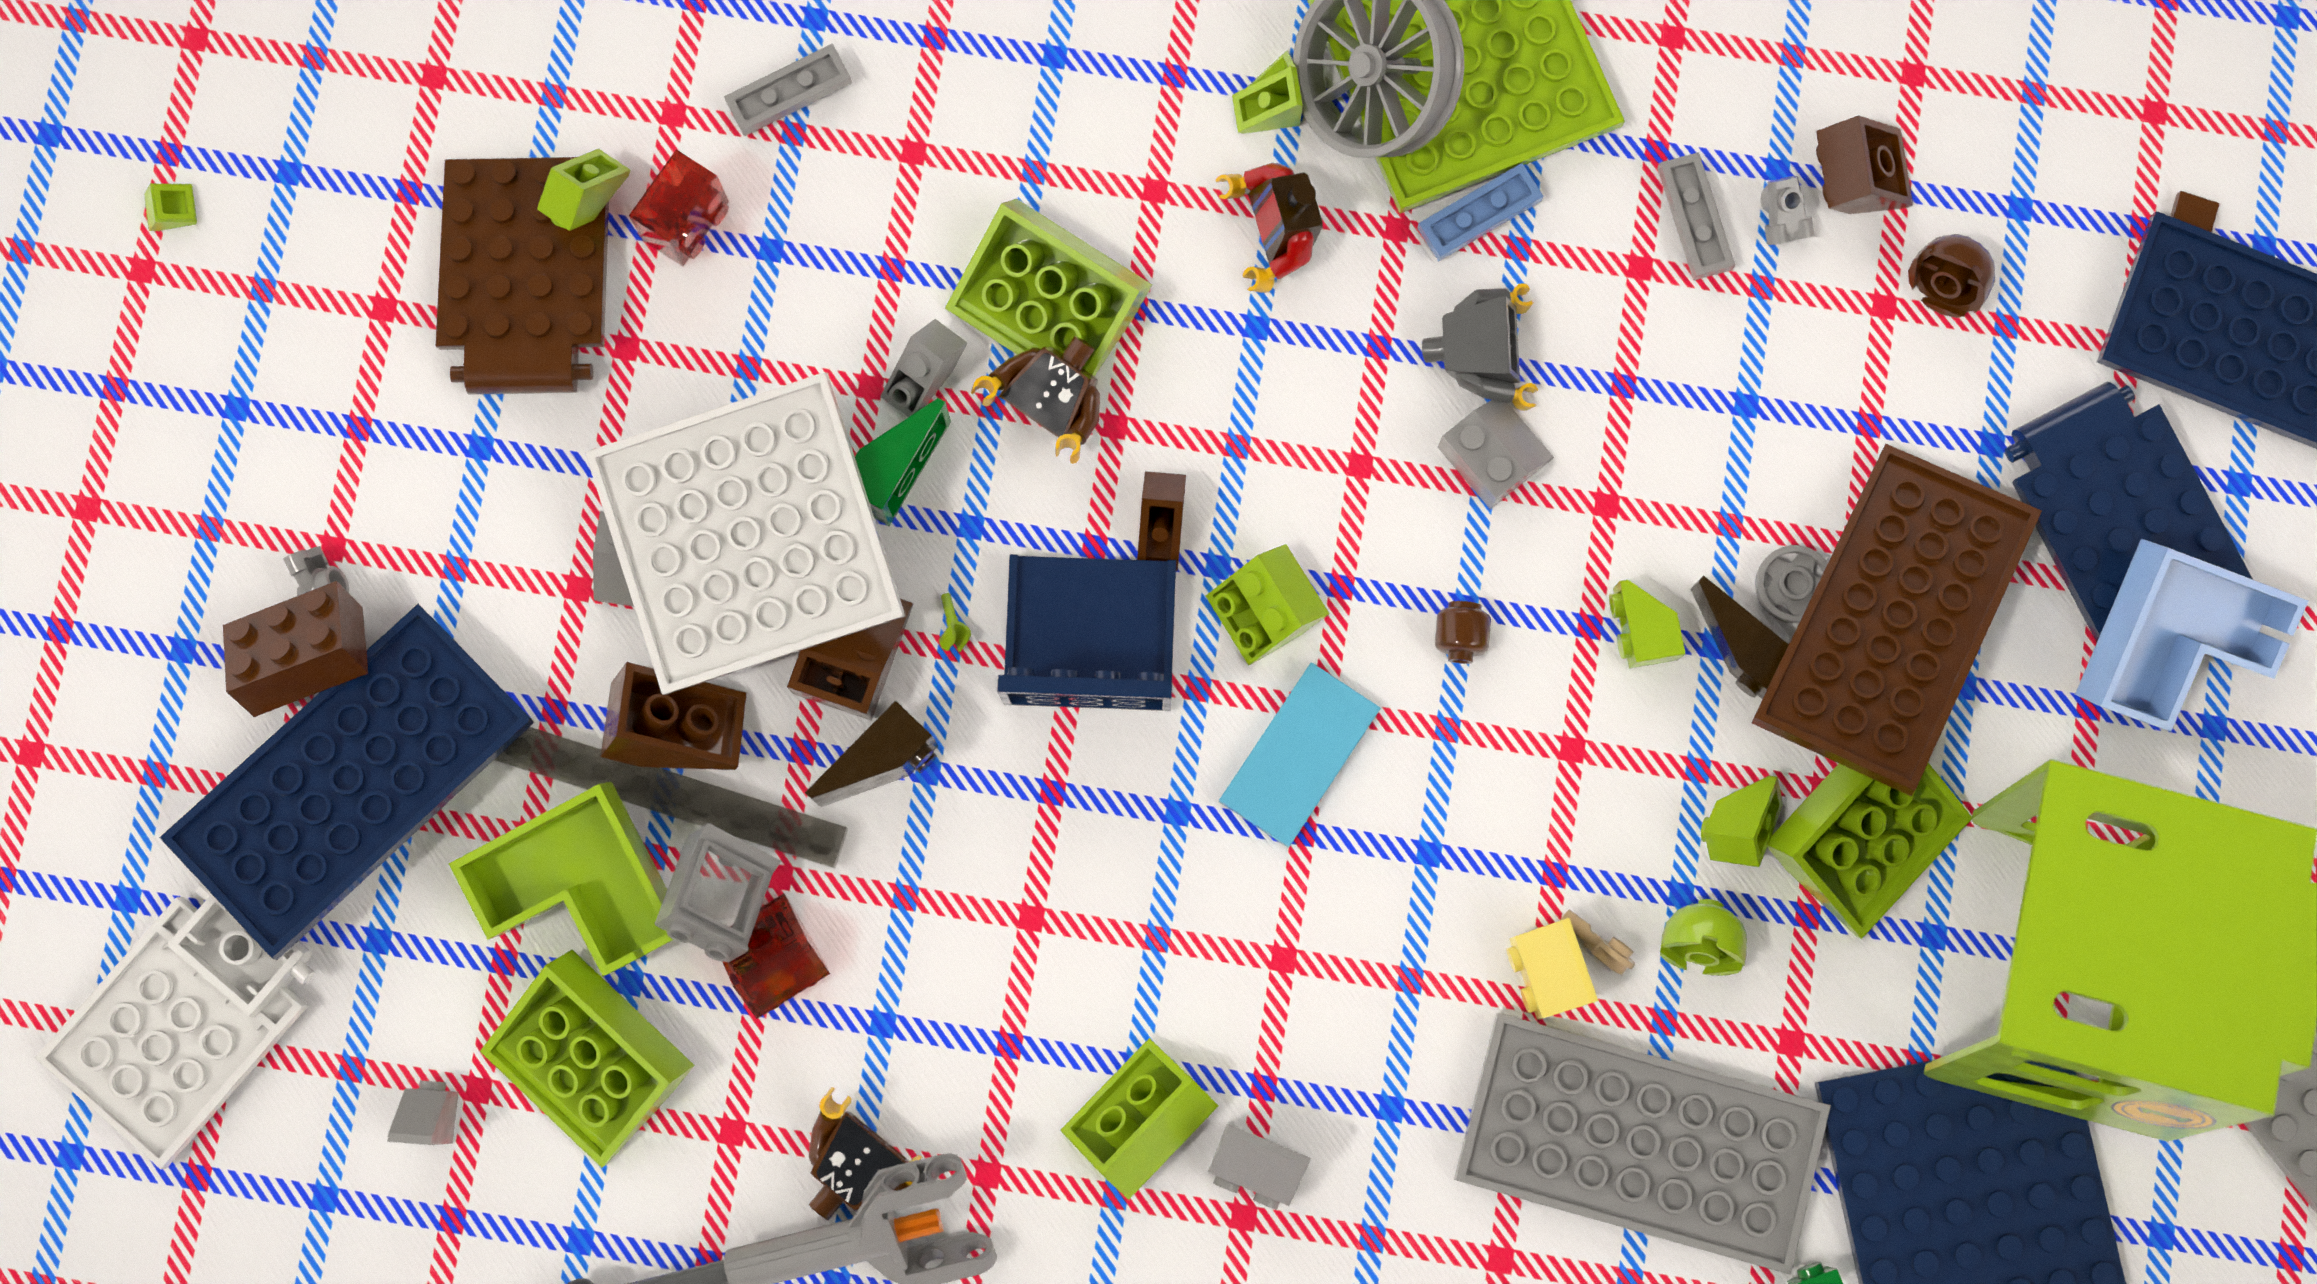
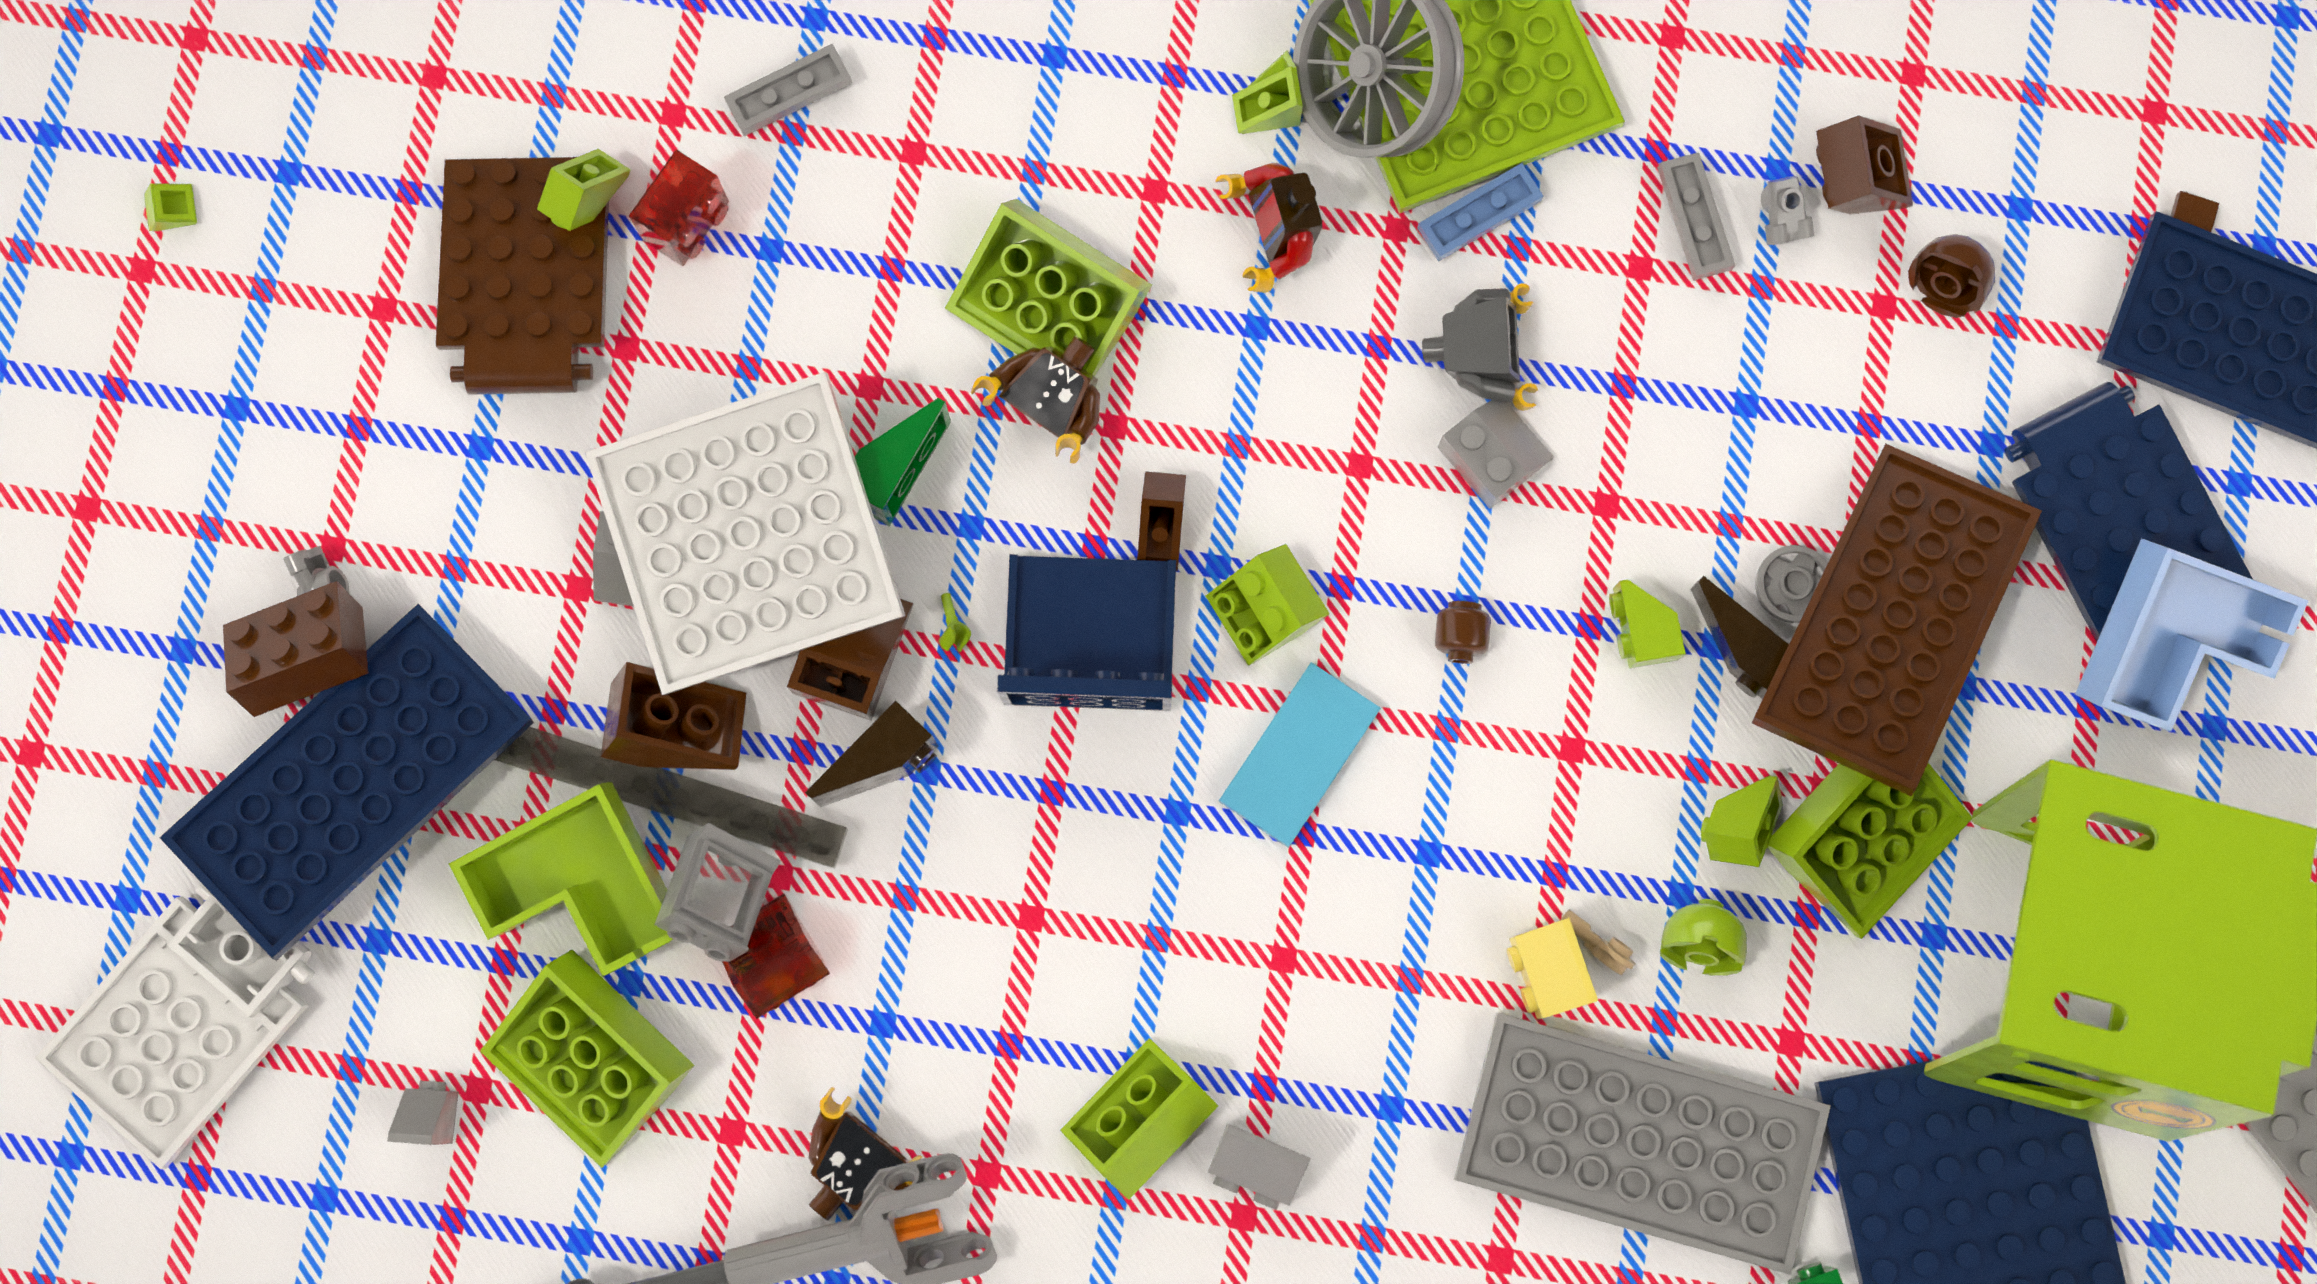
(923, 367): light grey slope -> none

